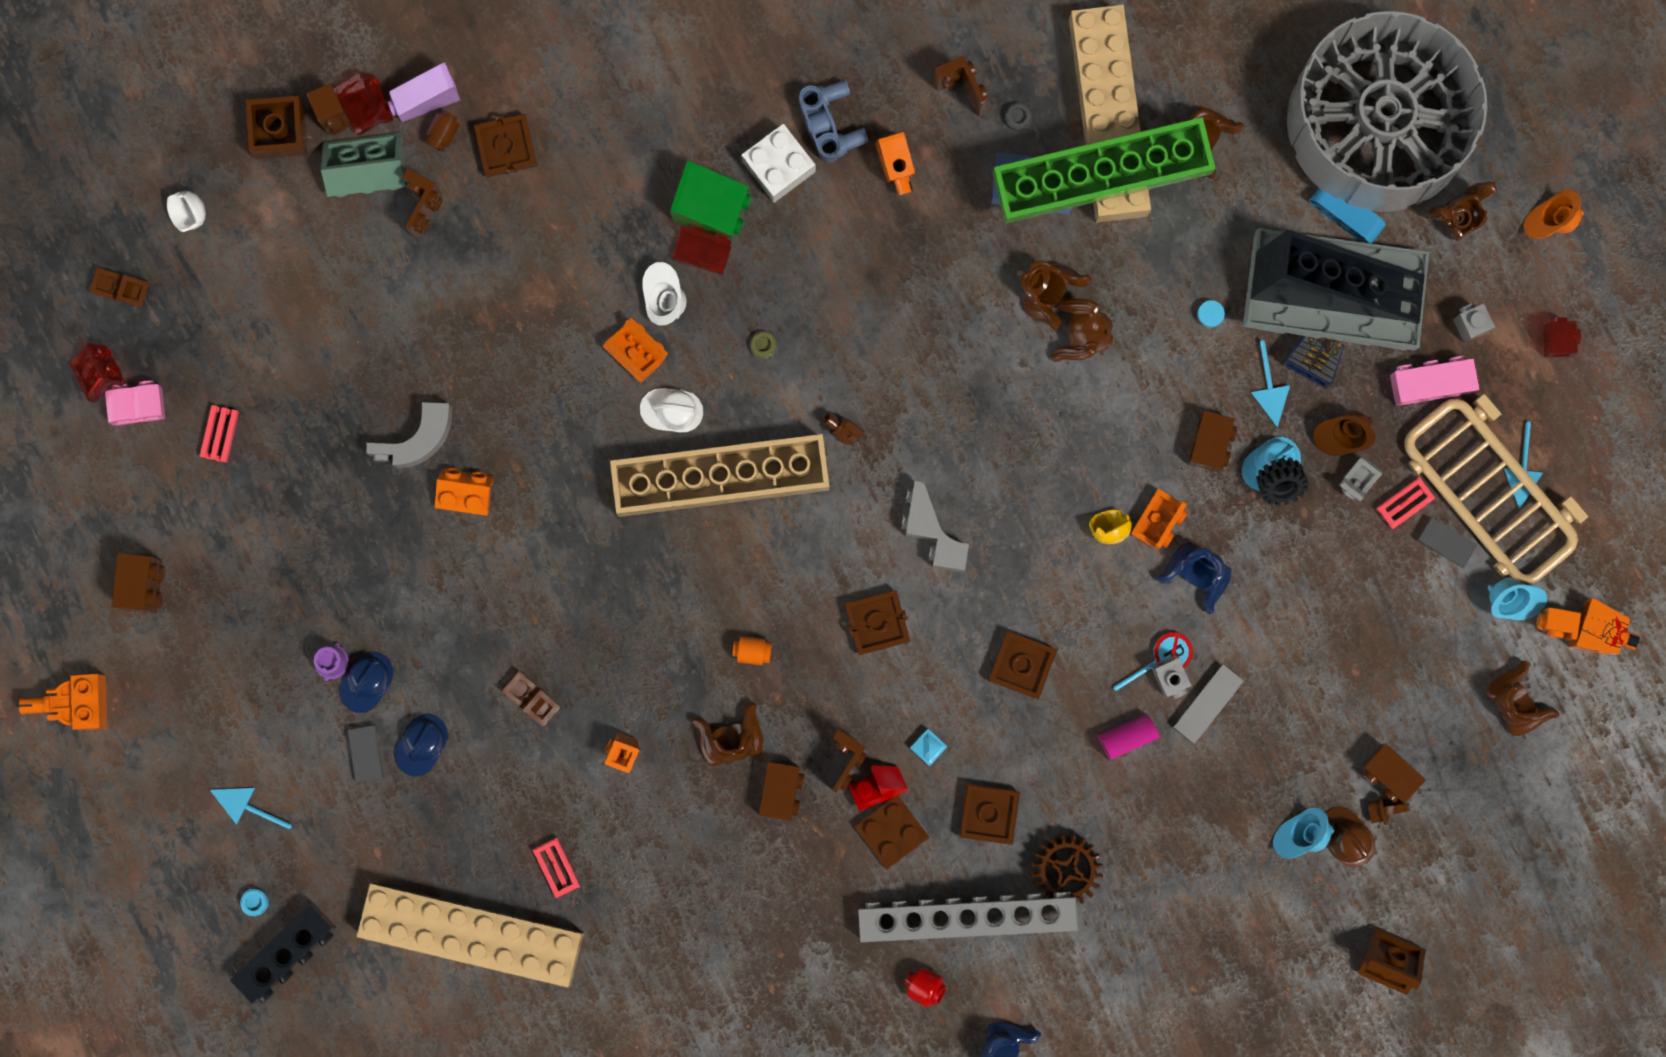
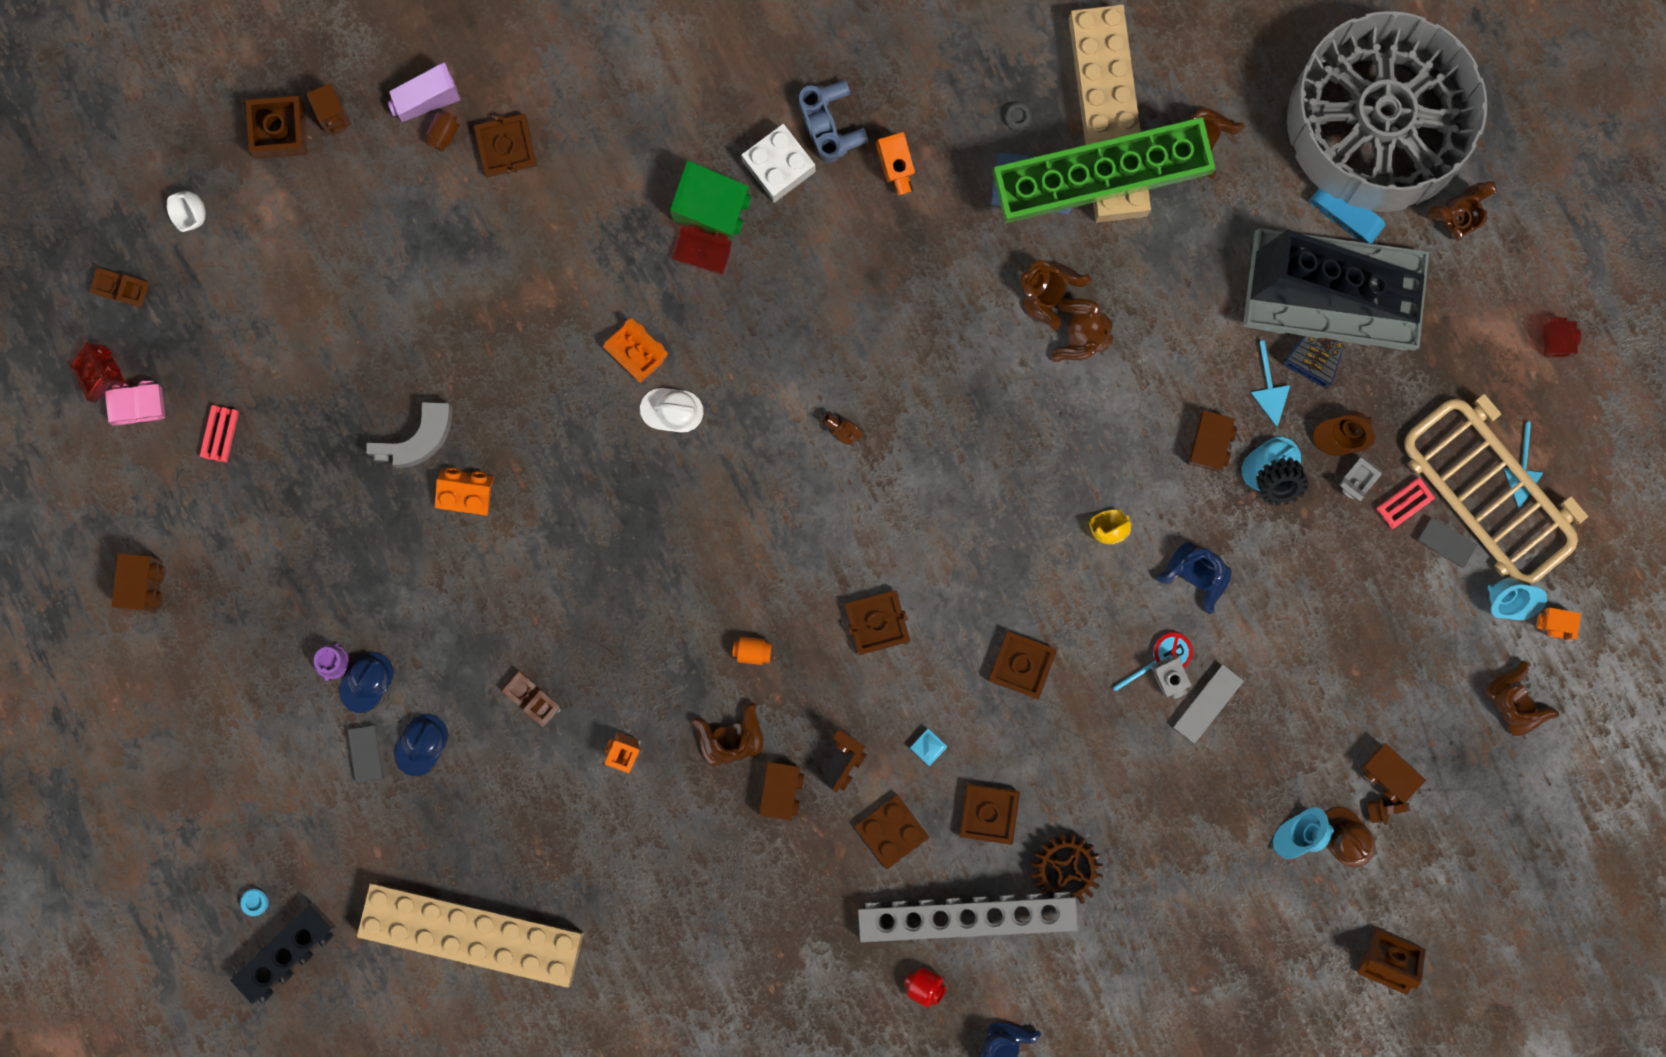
(78, 703): orange brick -> none
(237, 800): medium azure piece -> none
(363, 165): sand green slope -> none
(364, 102): clear red bracket -> none
(429, 201): reddish brown bracket -> none
(537, 851): coral tile -> none
(663, 294): white piece -> none
(719, 475): tan brick -> none
(763, 345): olive tile -> none
(879, 787): red slope -> none
(923, 524): light grey arch -> none
(959, 69): reddish brown bracket -> none
(1128, 736): dark pink brick -> none
(1159, 519): orange bracket -> none
(1210, 314): medium azure tile -> none
(1434, 381): bright pink brick -> none
(1473, 322): light grey brick -> none
(1557, 215): orange piece -> none
(1603, 630): orange torso -> none

